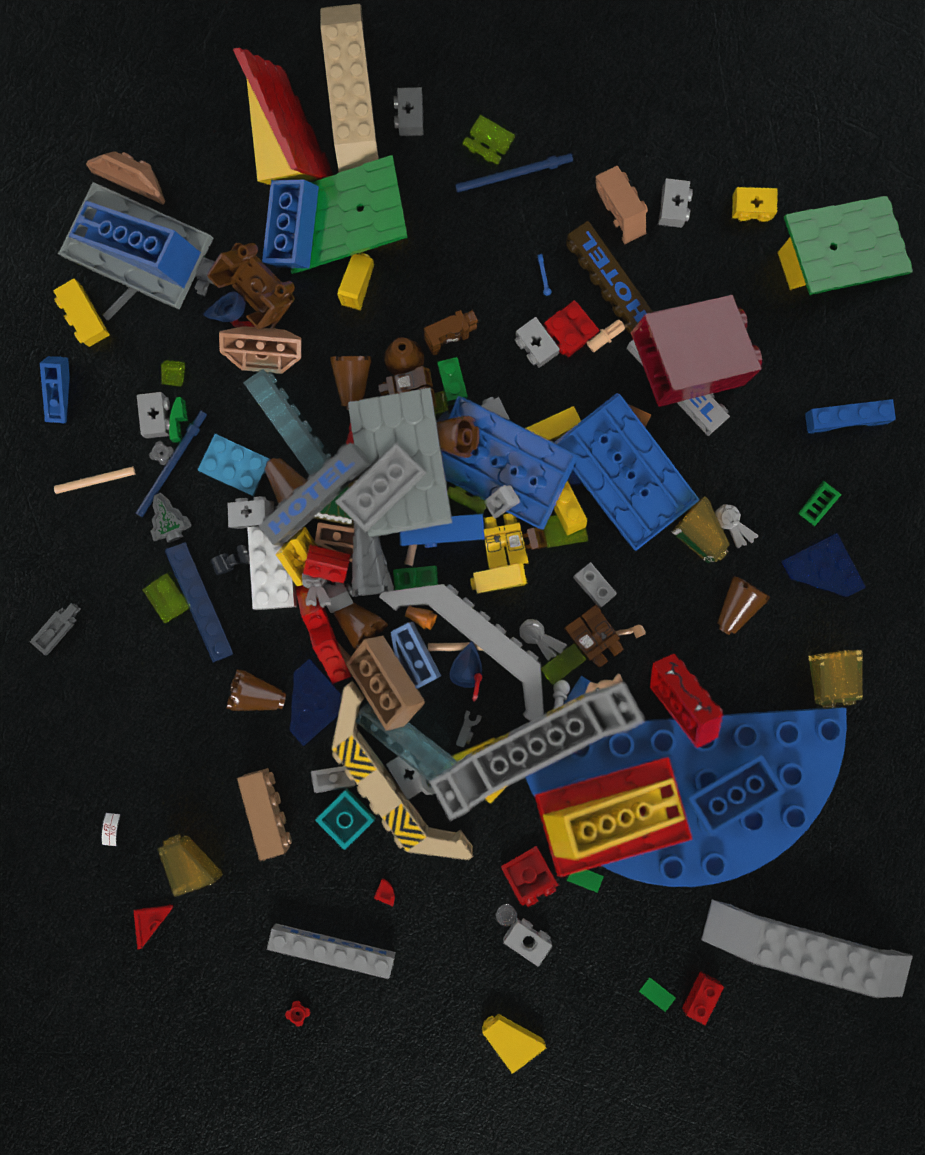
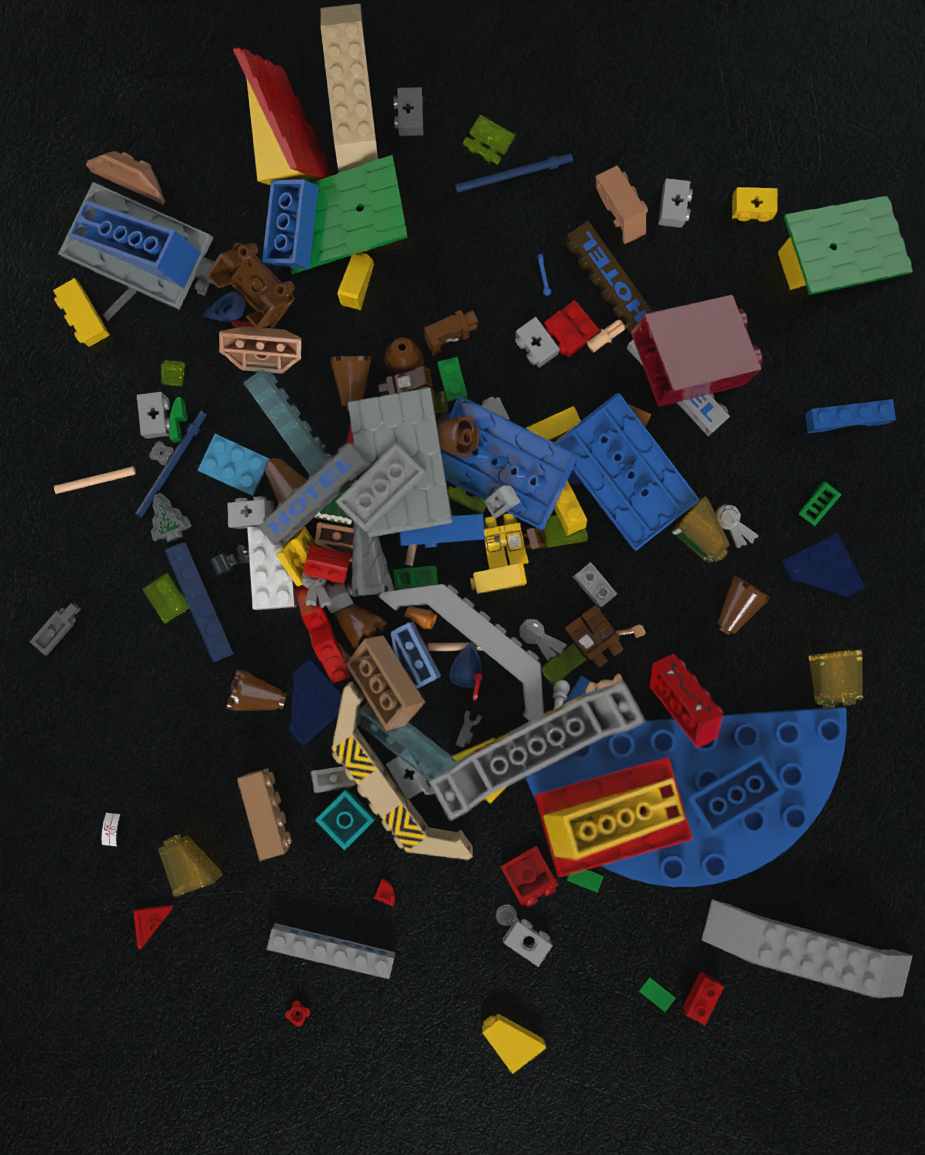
(55, 388): blue slope -> none

